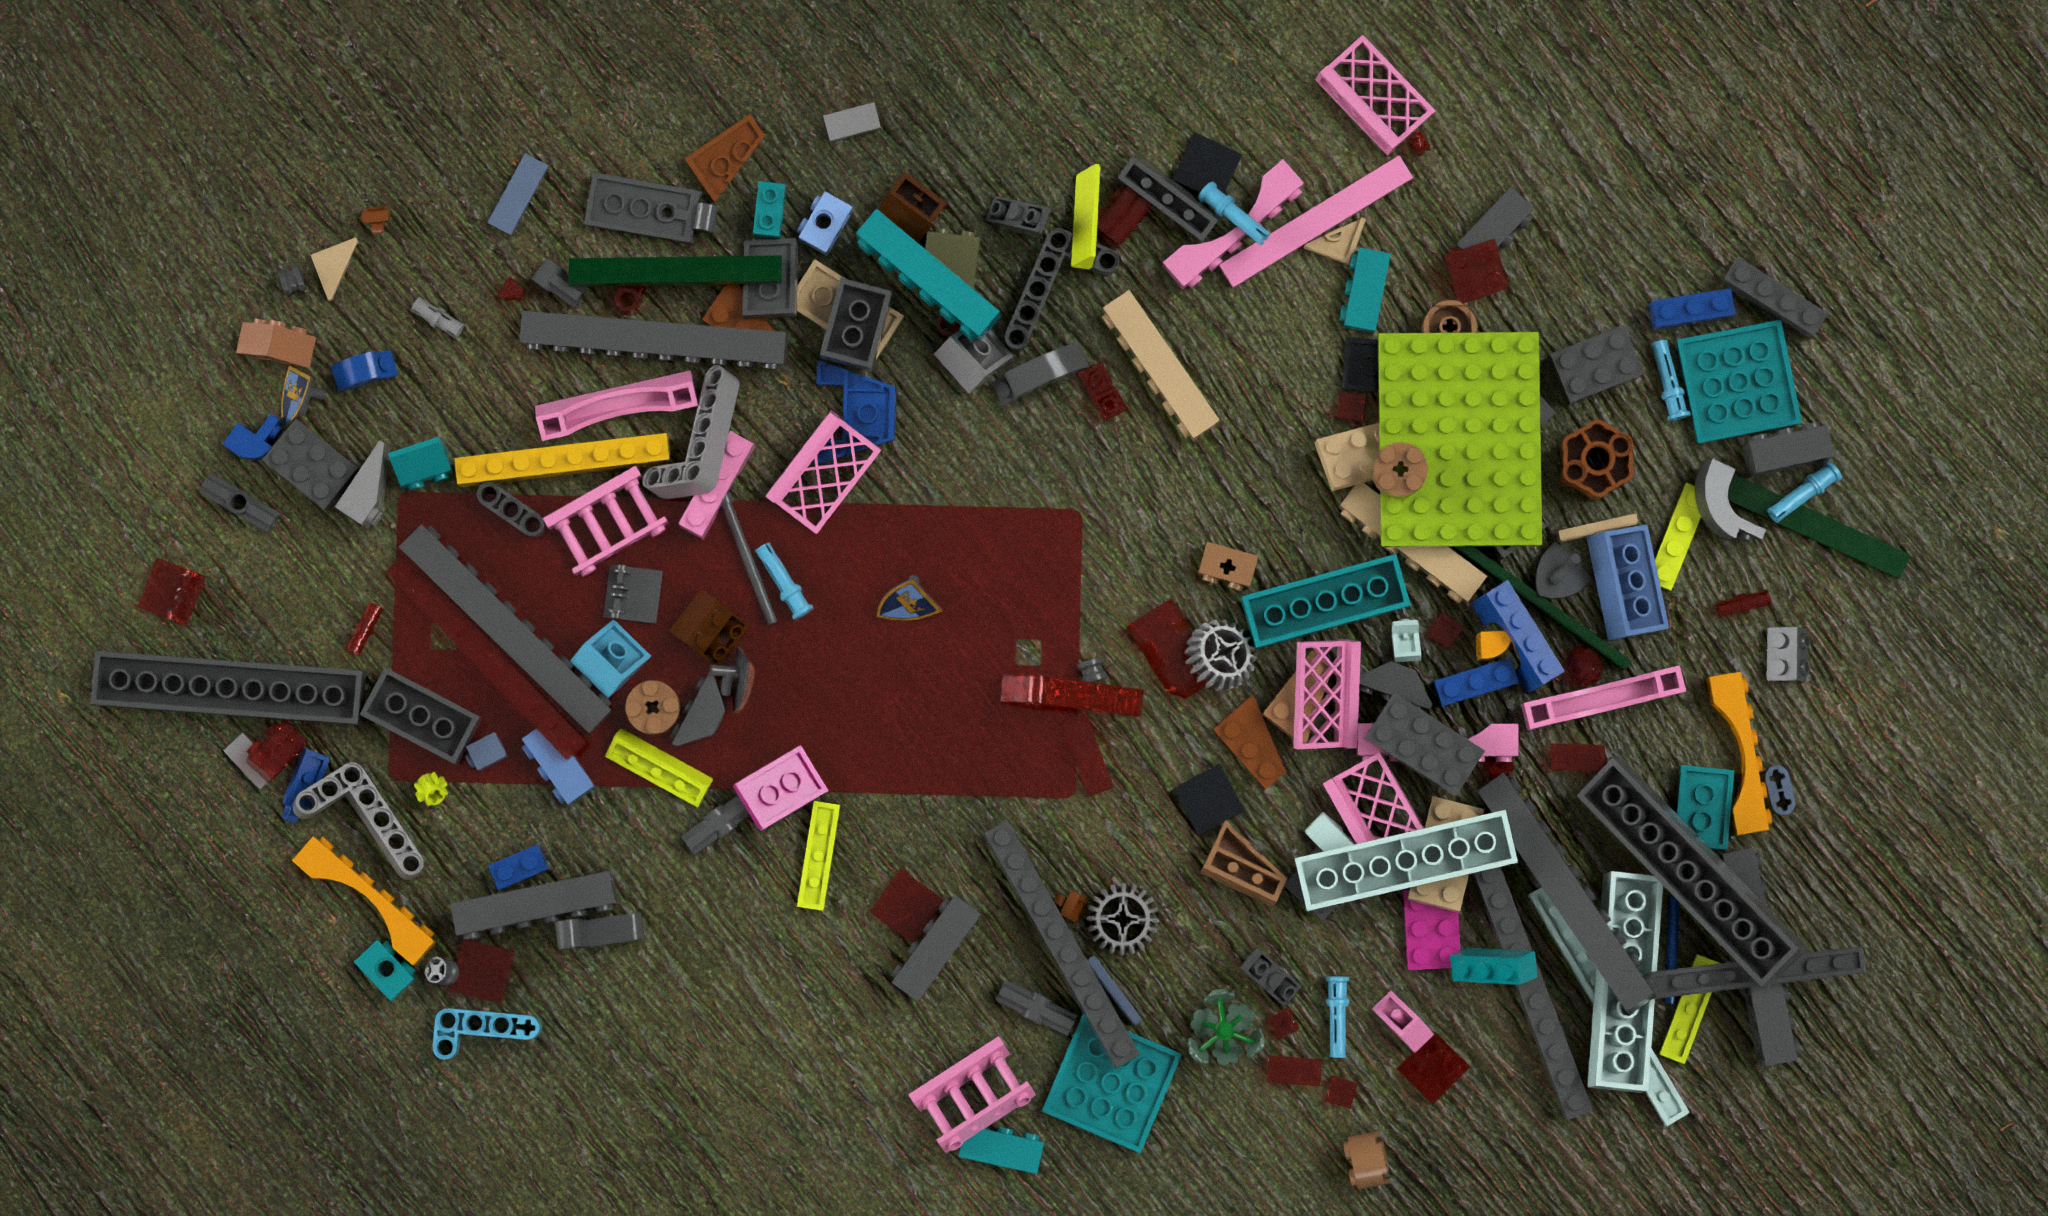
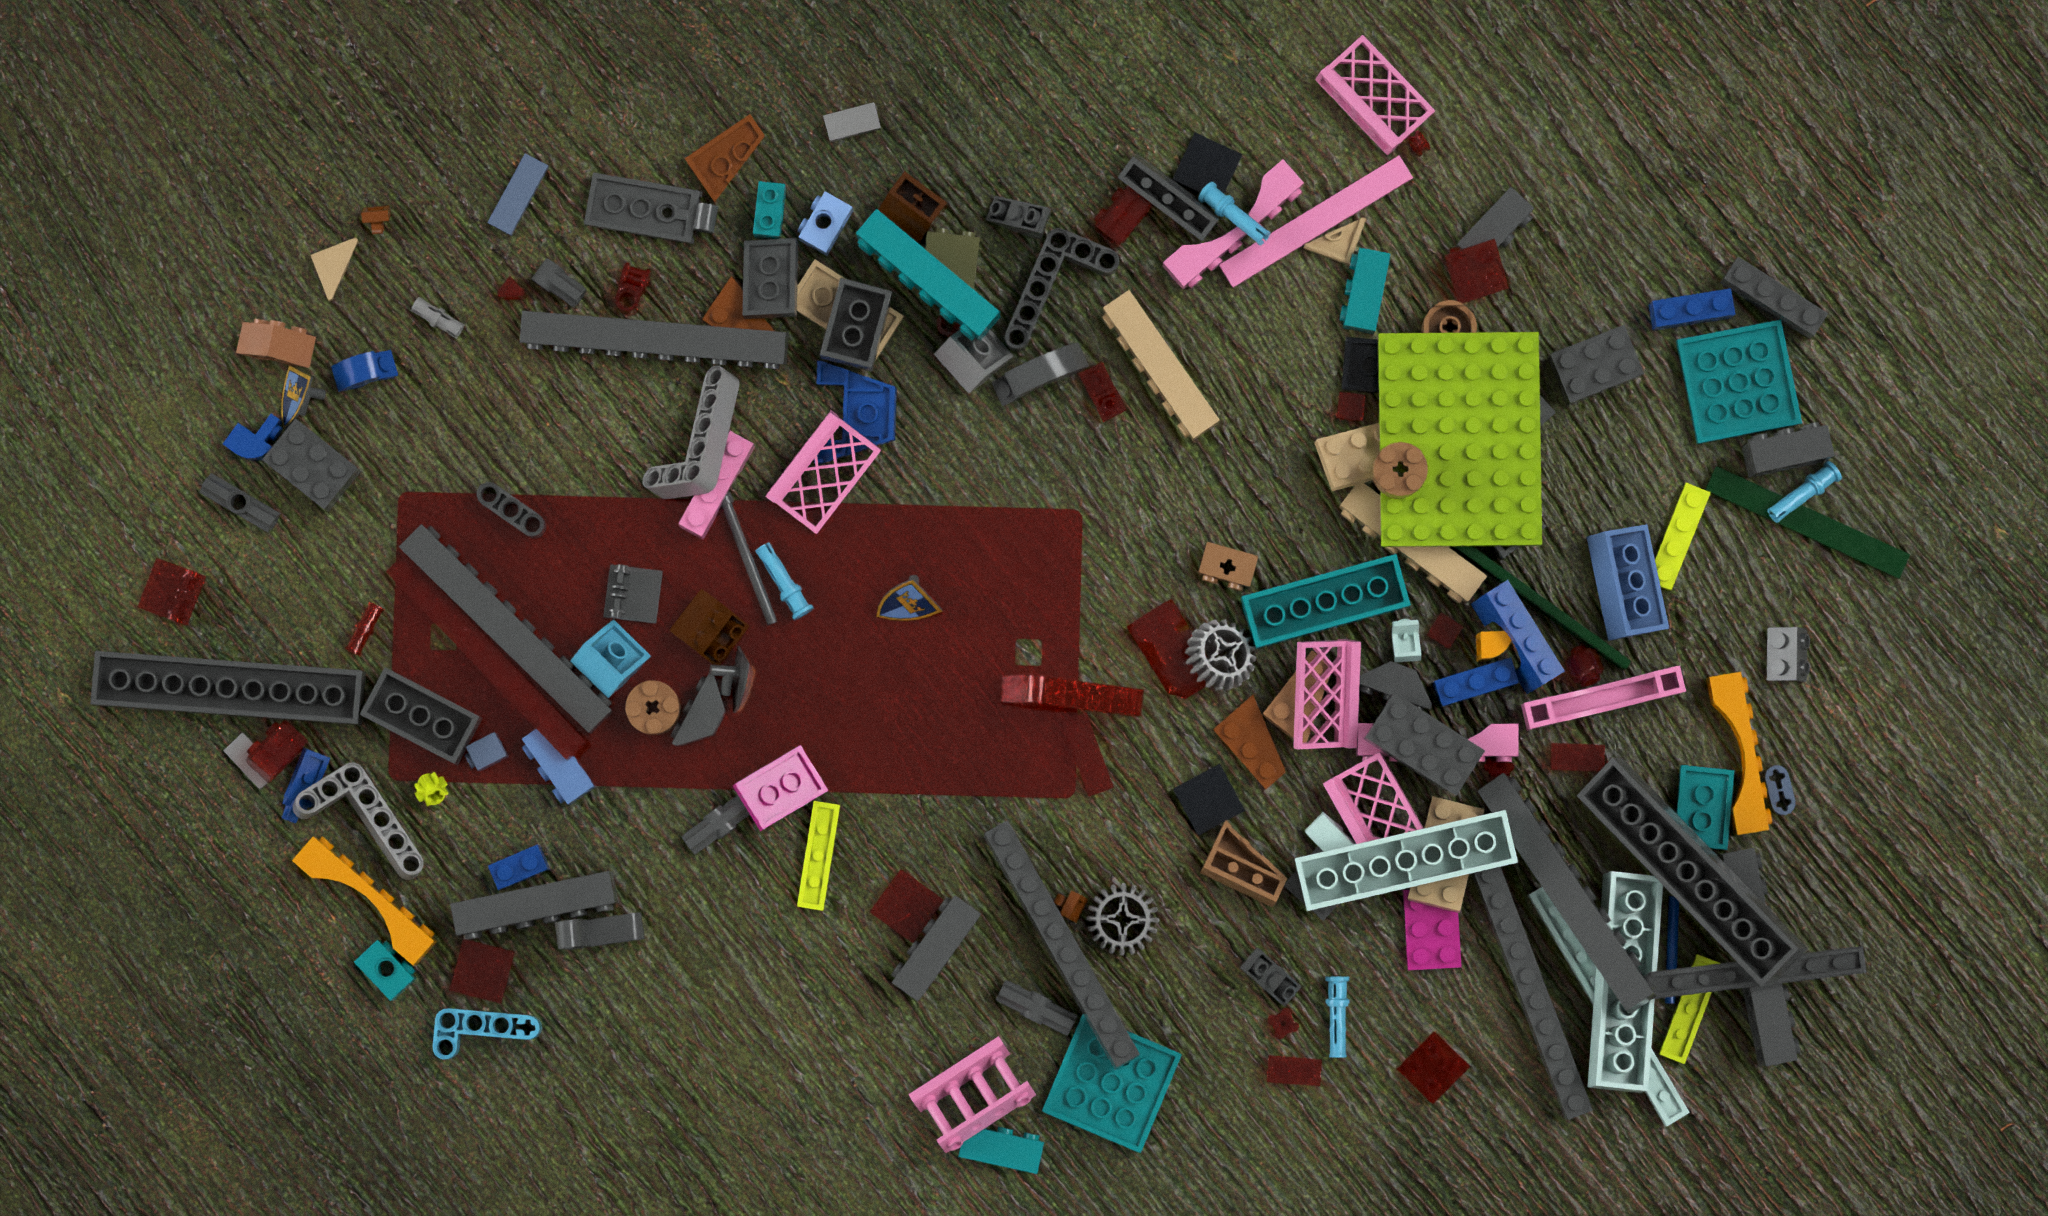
(292, 280): dark grey wheel -> none
(366, 492): light grey slope -> none
(421, 463): teal slope -> none
(435, 973): dark grey wheel -> none
(563, 460): yellow brick -> none
(583, 508): bright pink fence -> none
(657, 394): bright pink arch -> none
(658, 767): neon yellow slope -> none
(675, 270): dark green tile -> none
(1085, 217): neon yellow slope -> none
(1092, 670): dark grey wheel -> none
(1114, 991): sand blue tile -> none
(1225, 1048): sand green plant -> none
(1341, 1092): clear red tile -> none
(1367, 1159): medium nougat brick -> none
(1403, 1021): bright pink slope -> none
(1493, 966): teal brick -> none
(1560, 574): dark grey shield -> none
(1590, 482): dark orange piece -> none
(1597, 527): tan tile -> none
(1672, 392): medium azure pin -> none
(1714, 506): arch -> none
(1743, 603): clear red pin -> none

